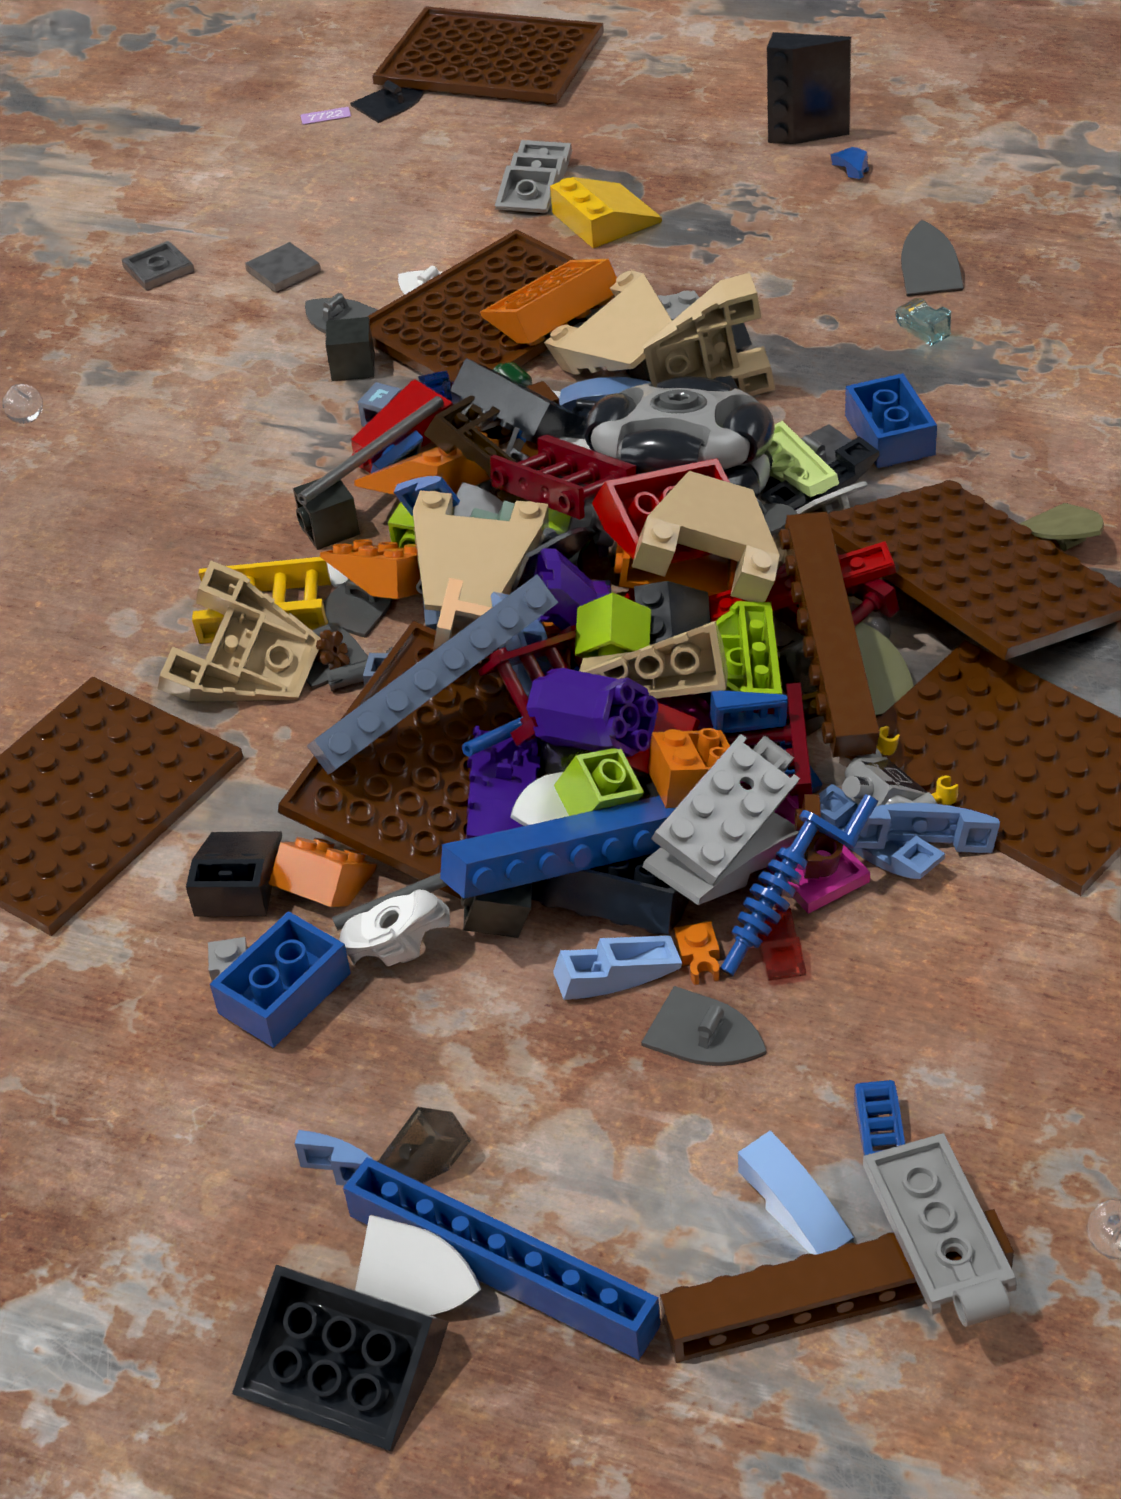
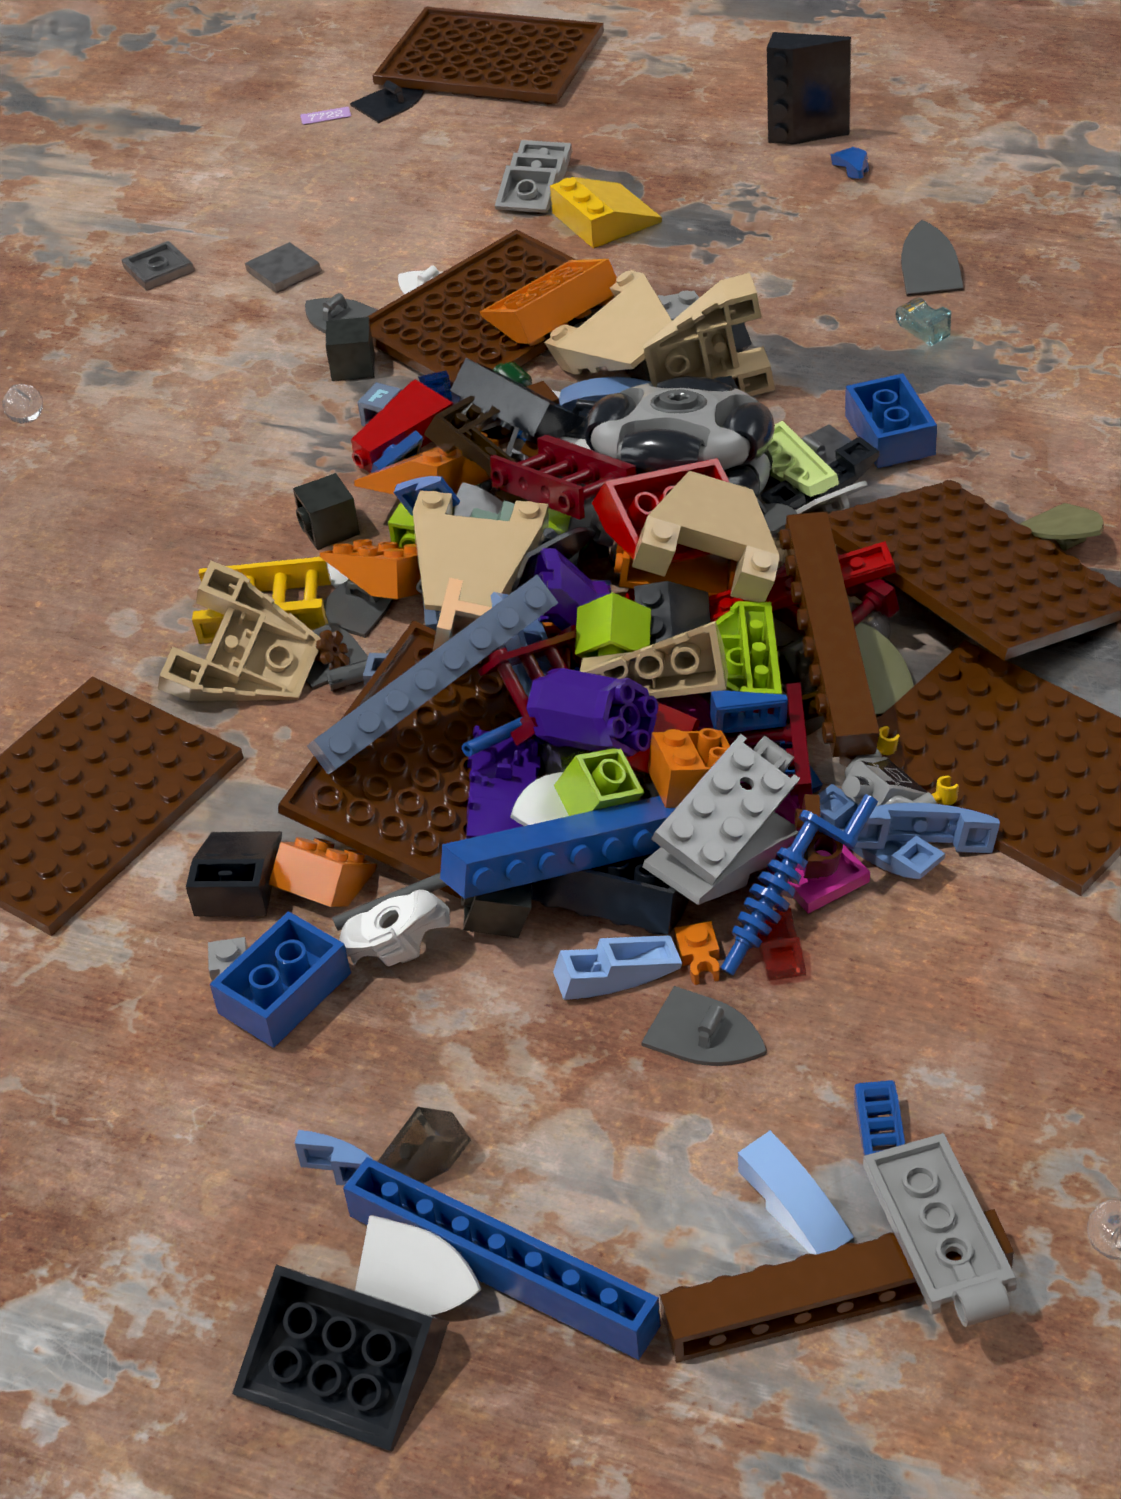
(369, 451): dark grey piece -> none

